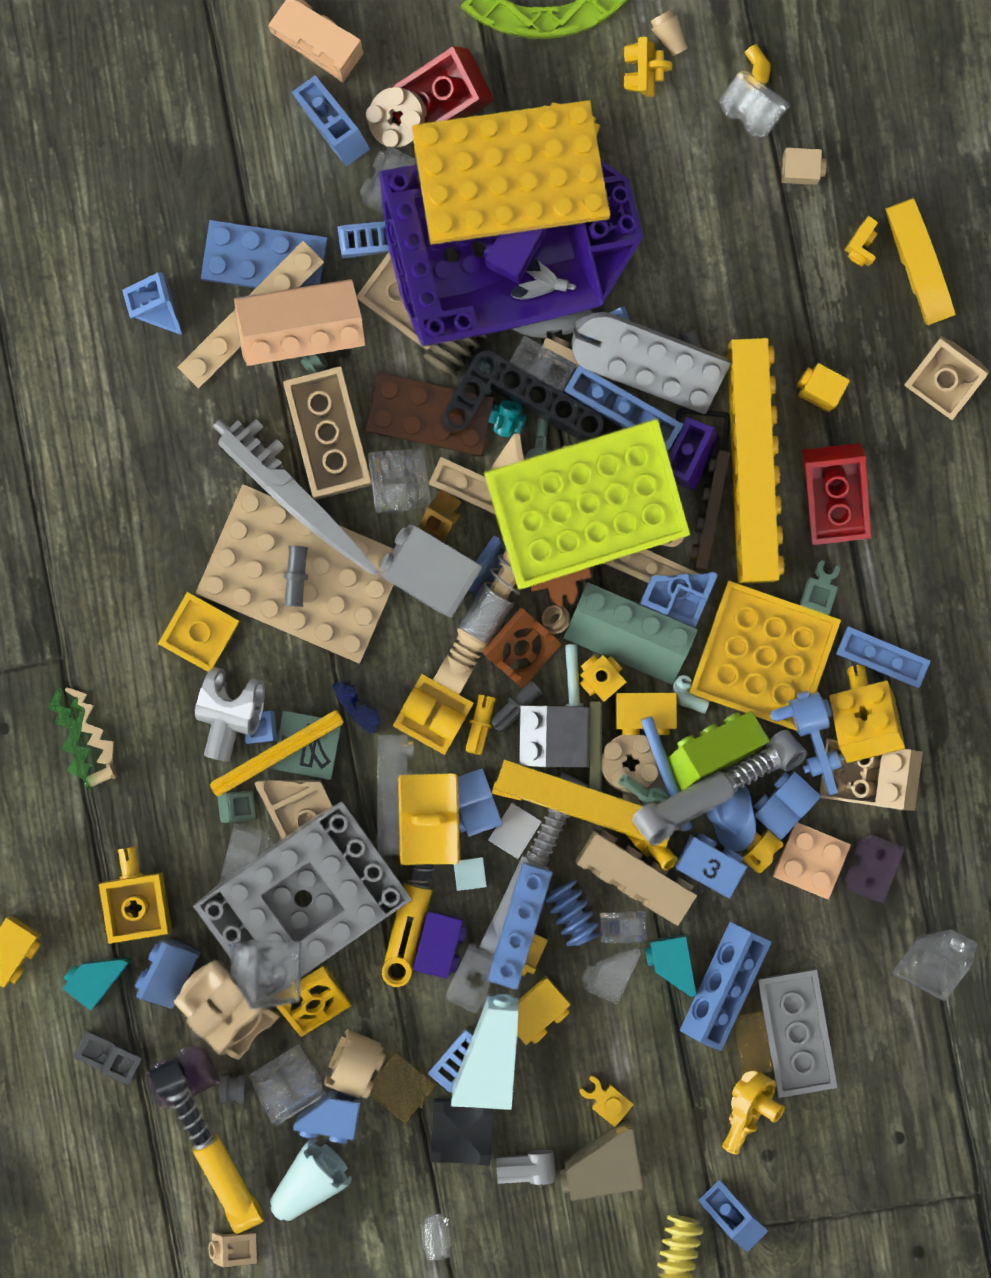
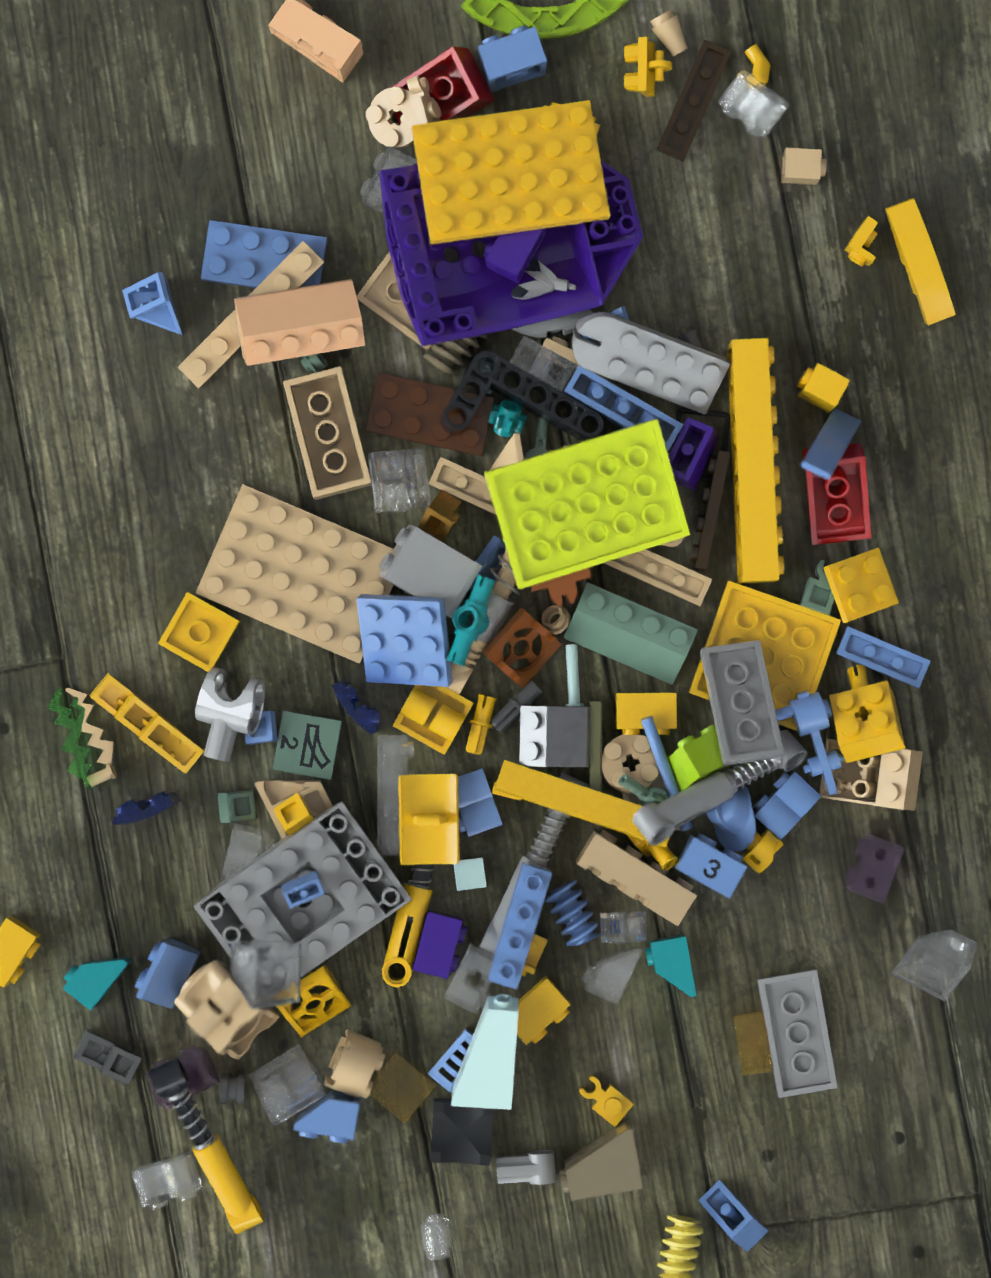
(119, 894): yellow brick -> none
(136, 811): none -> clear blue slope
(146, 723): none -> yellow slope
(167, 1180): none -> clear brick
(233, 1249): tan bracket -> none
(276, 481): light grey piece -> none
(276, 753): yellow axle -> none
(293, 814): none -> yellow plate
(295, 576): dark grey pin -> none
(302, 889): none -> medium blue piece
(309, 1181): light aqua cone -> none
(331, 120): medium blue slope -> none
(356, 229): light blue slope -> none
(404, 640): none -> medium blue plate
(424, 107): none -> tan plate
(464, 634): none -> teal pin
(512, 58): none -> medium blue brick
(516, 831): white sticker -> none
(609, 685): yellow brick -> none
(679, 595): medium blue slope -> none
(681, 687): light aqua arm -> none
(694, 100): none -> dark brown plate
(725, 986): medium blue brick -> none
(741, 702): none -> light grey plate
(750, 1100): yellow pin -> none
(811, 860): light nougat plate -> none
(831, 444): none -> medium blue slope
(861, 585): none -> yellow plate
(947, 377): tan slope -> none

